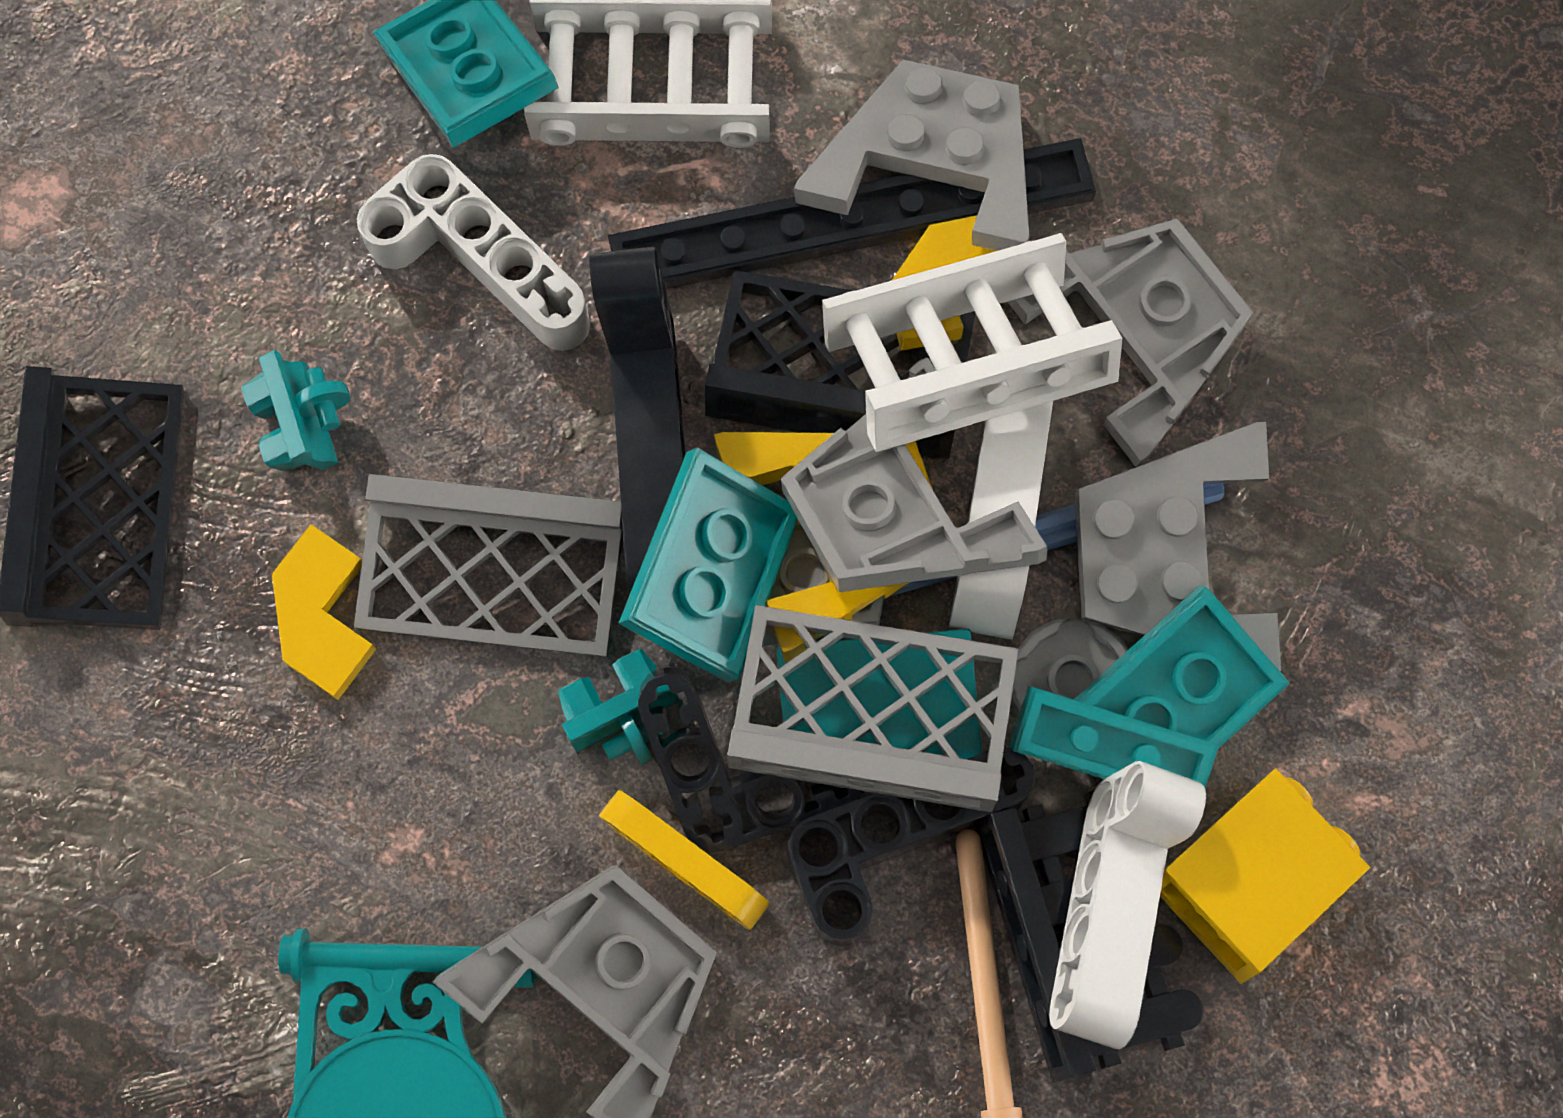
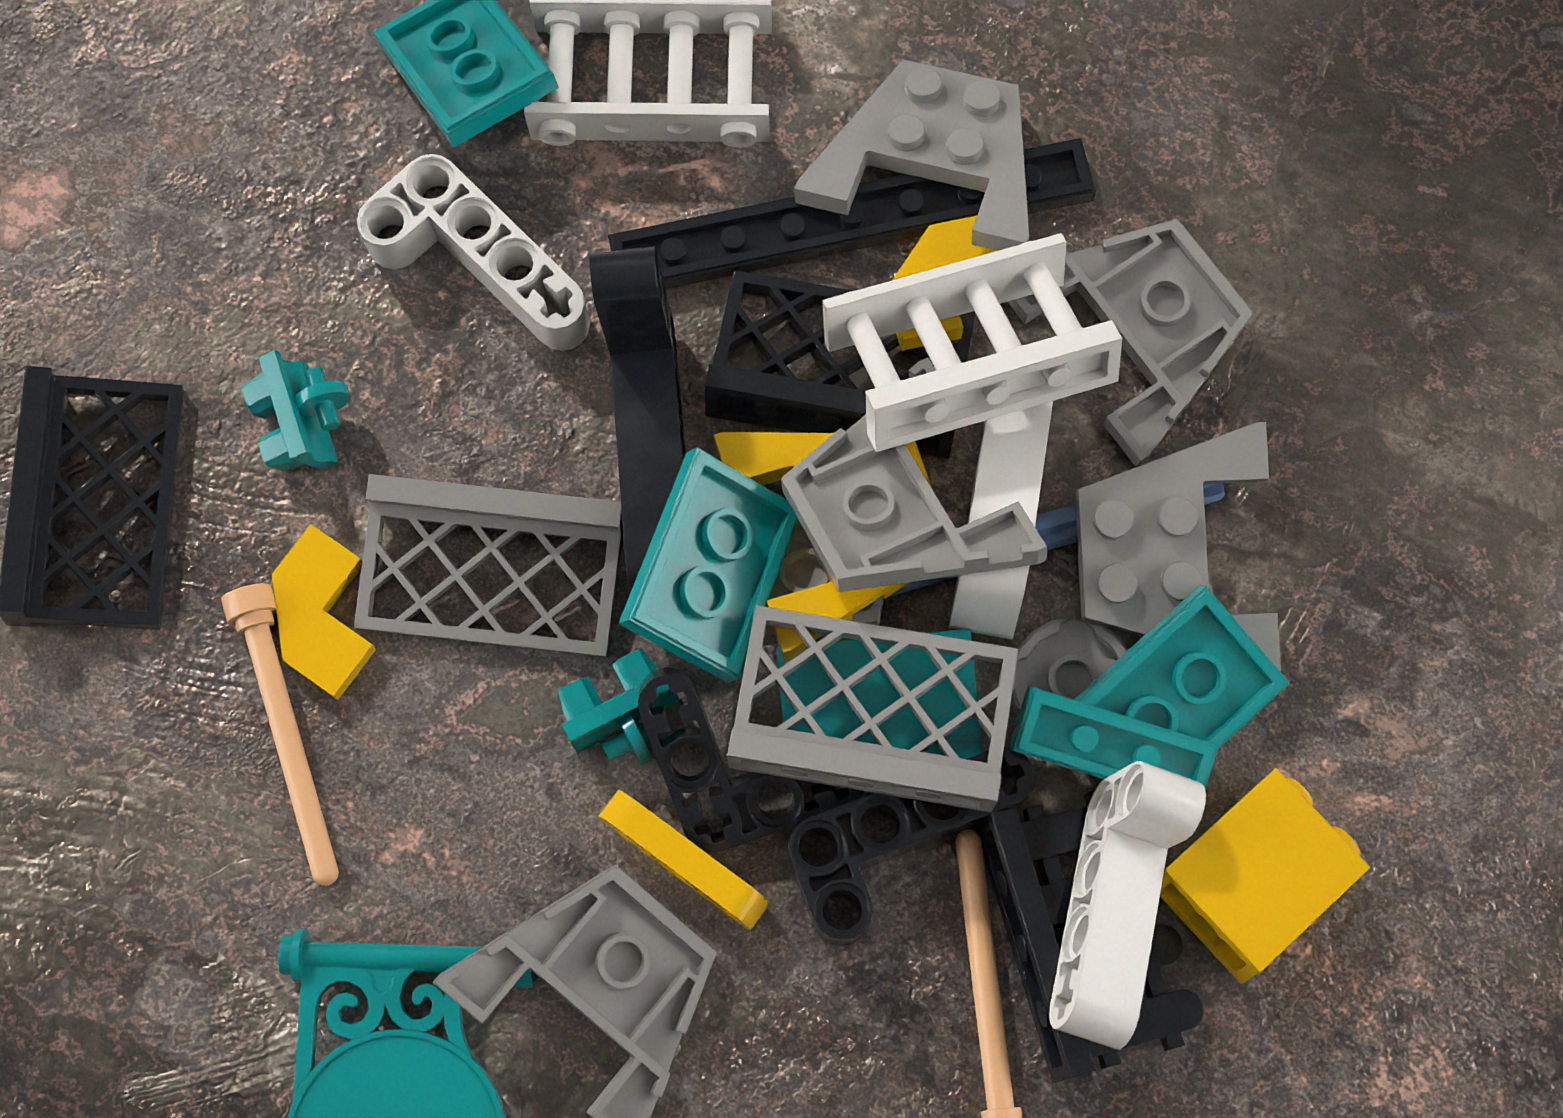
(252, 614): none -> light nougat piece

